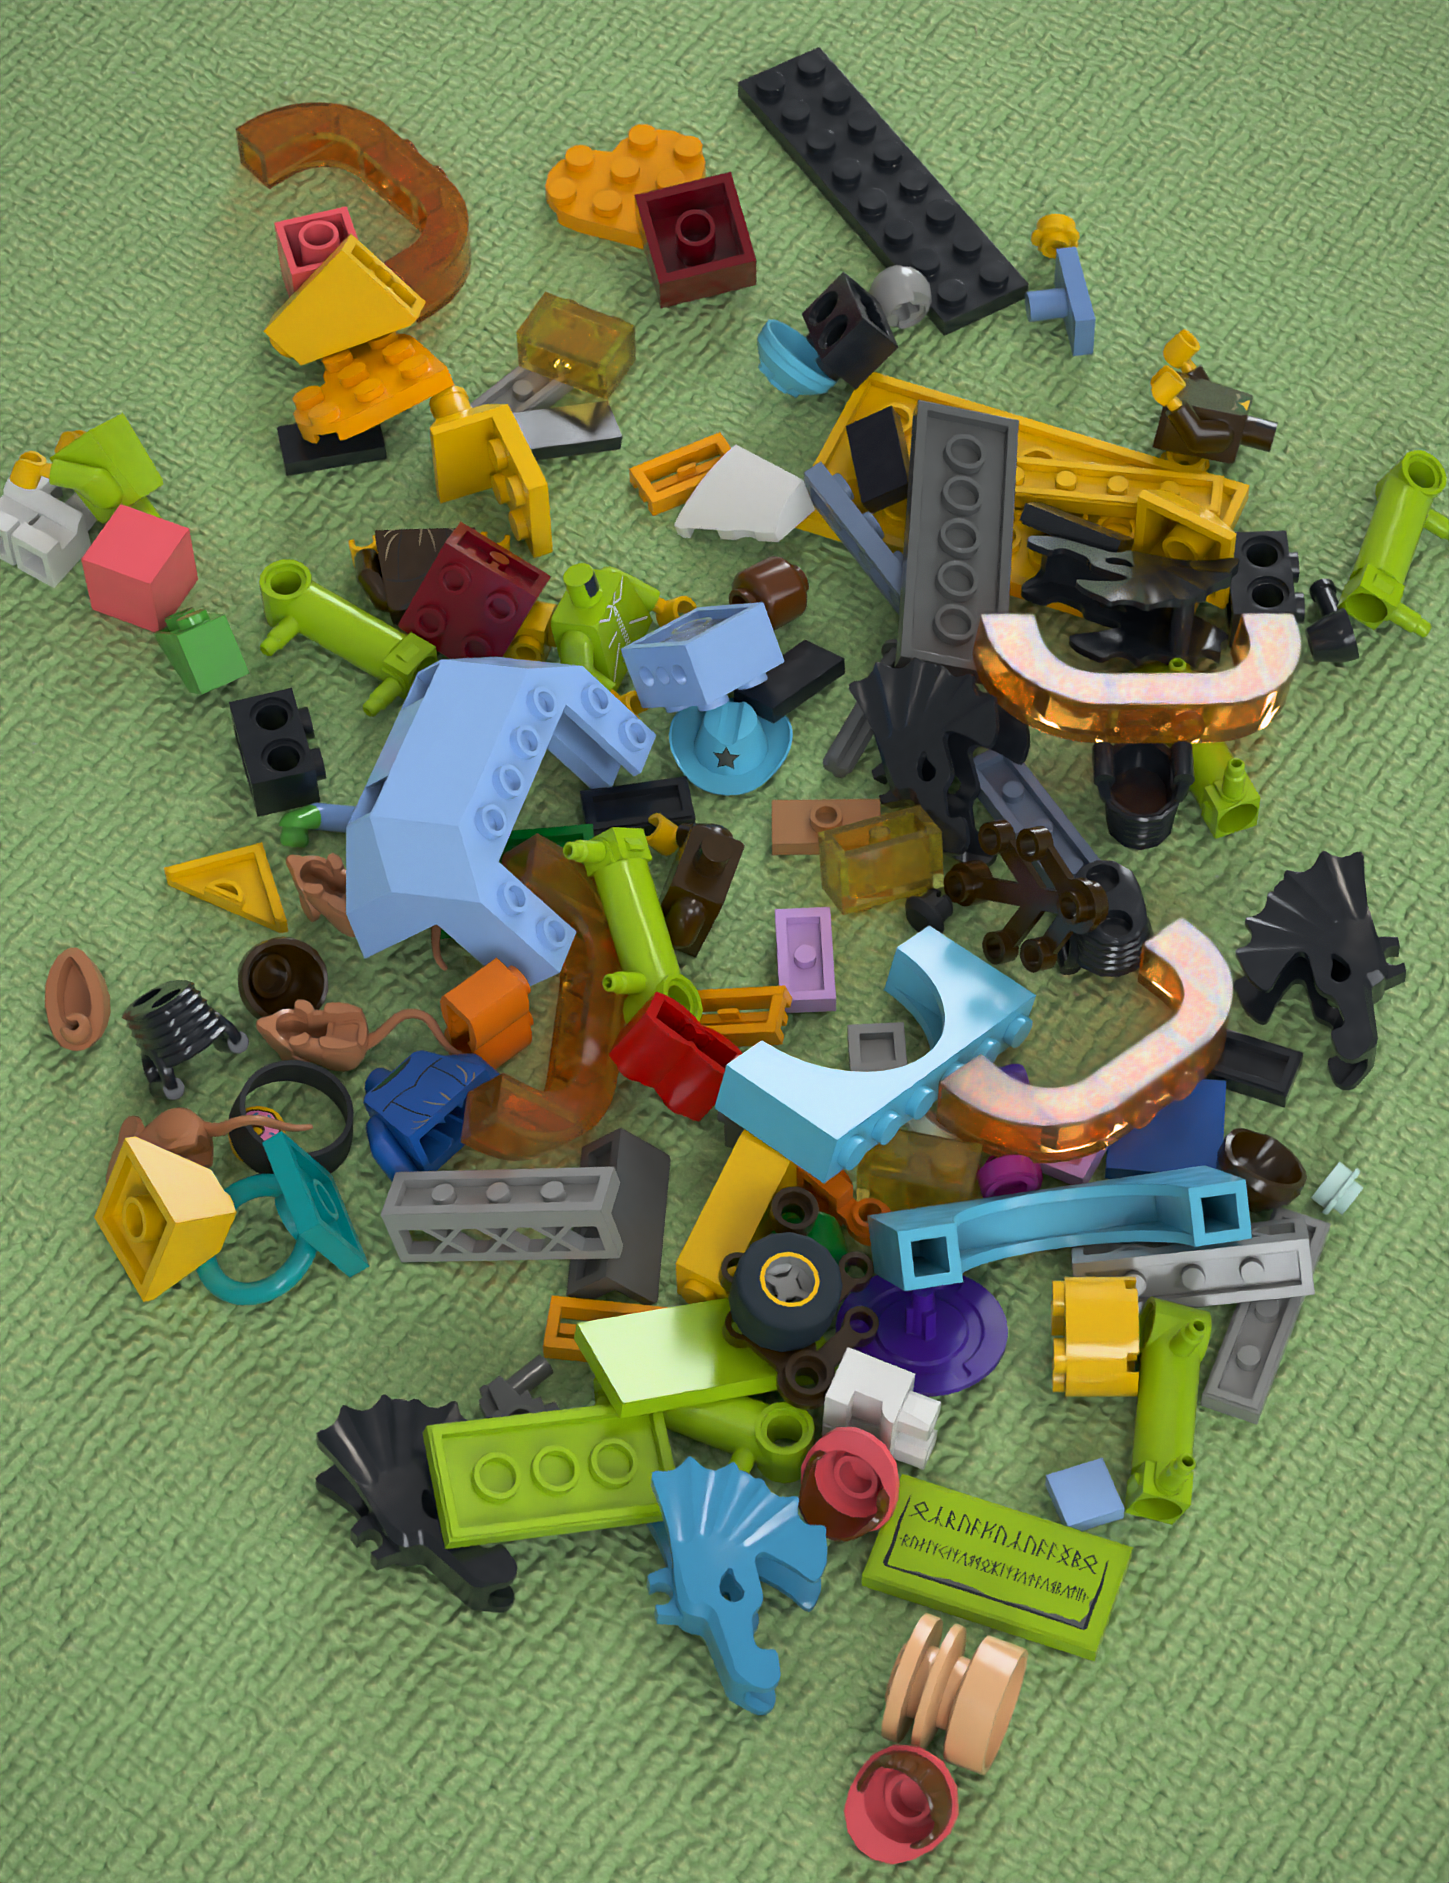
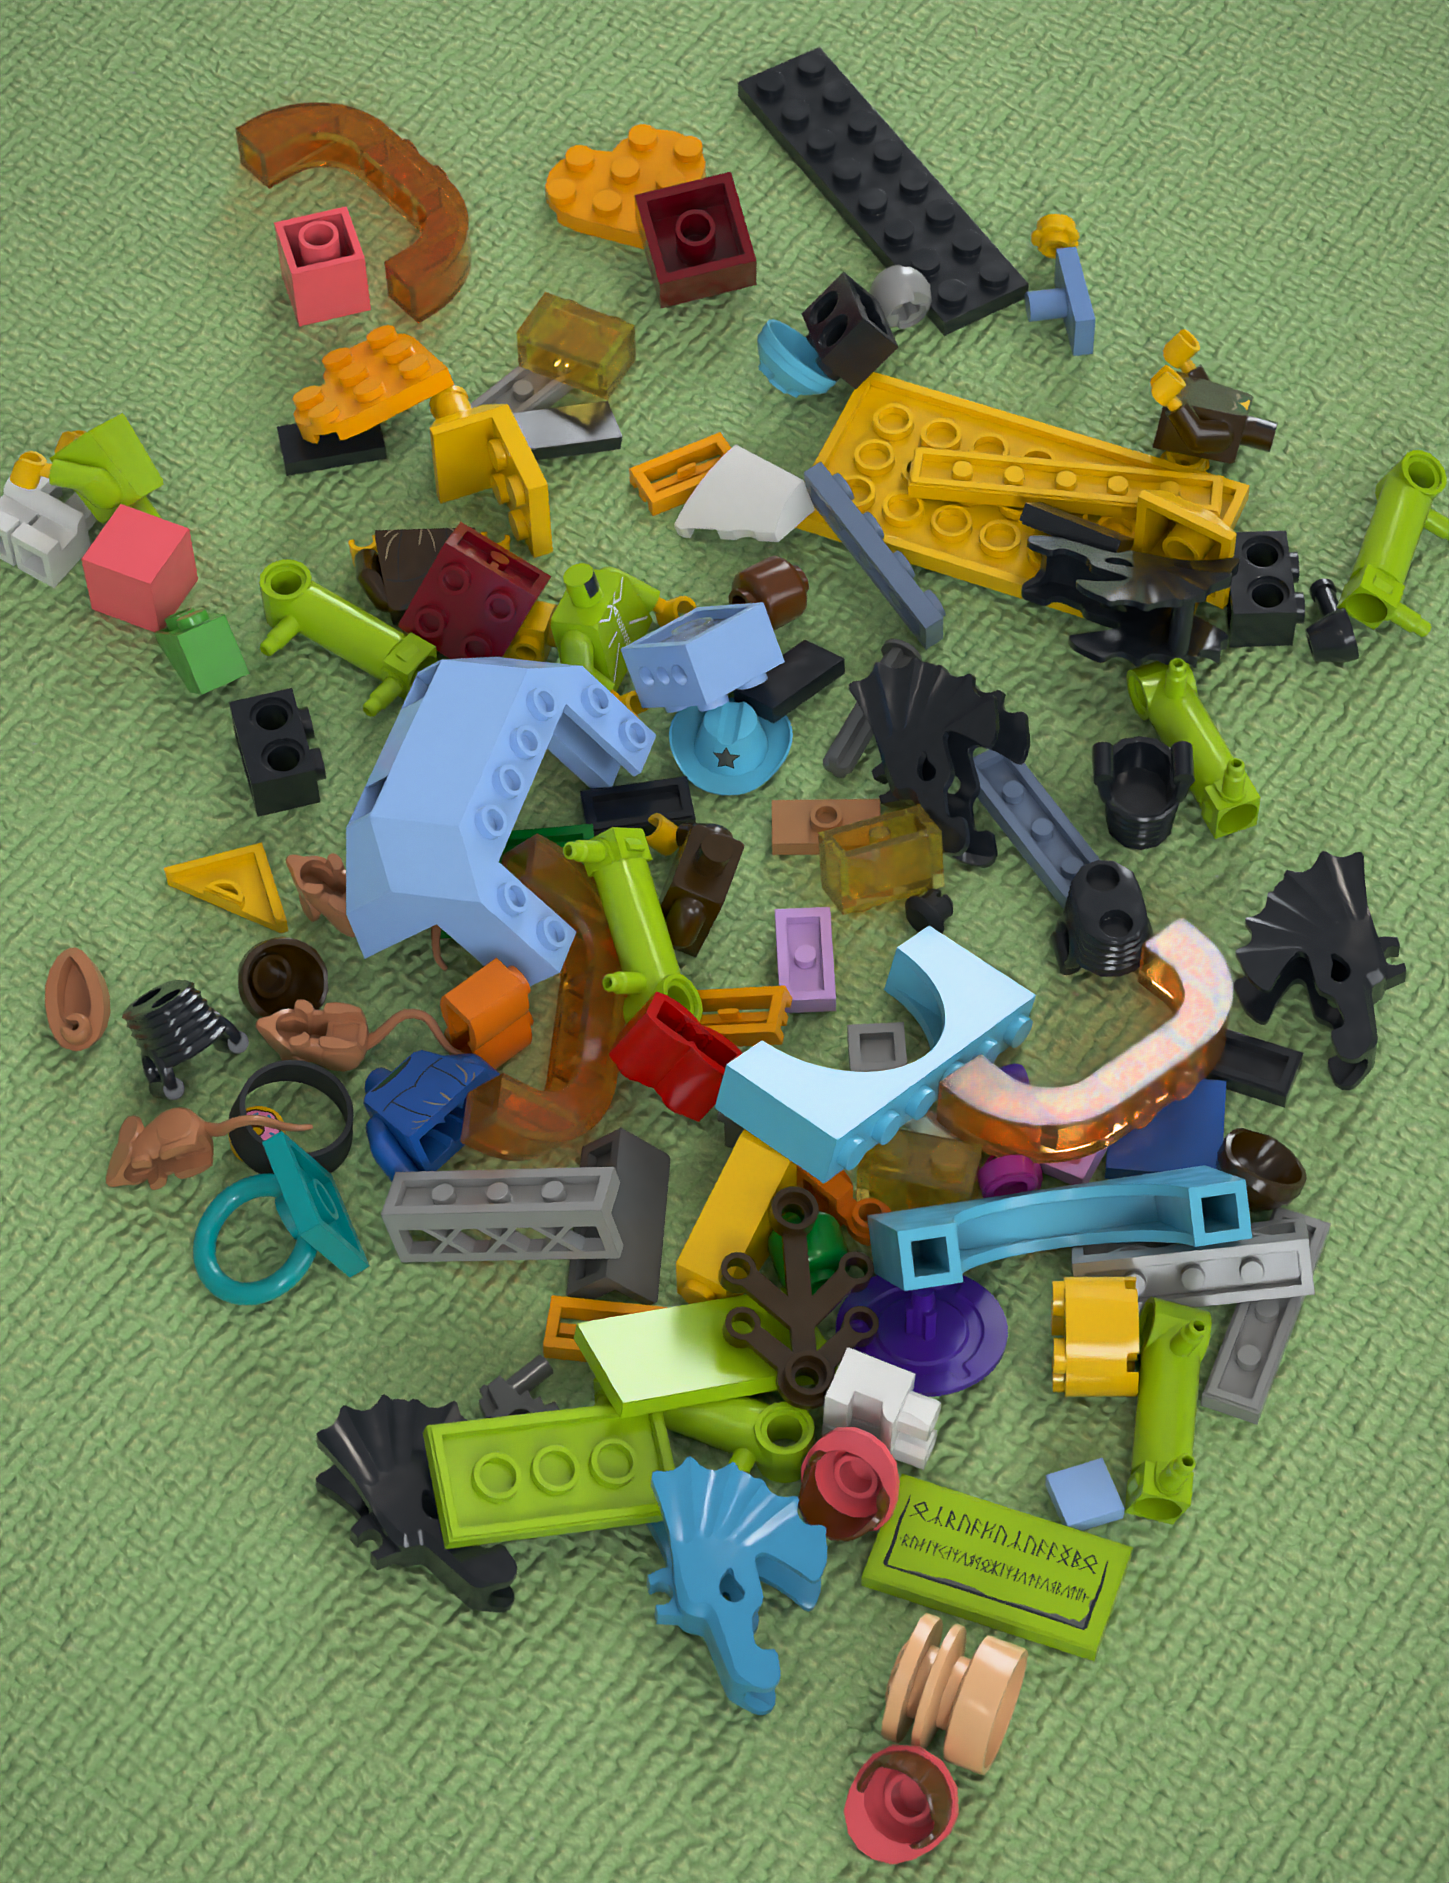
(162, 1216): yellow slope -> none
(316, 817): bright green arm -> none
(342, 306): yellow slope -> none
(793, 1270): black wheel -> none
(880, 459): black tile -> none
(955, 533): dark grey plate -> none
(1077, 901): dark brown plant -> none
(1139, 705): clear orange arch -> none
(1338, 1189): light aqua plate -> none

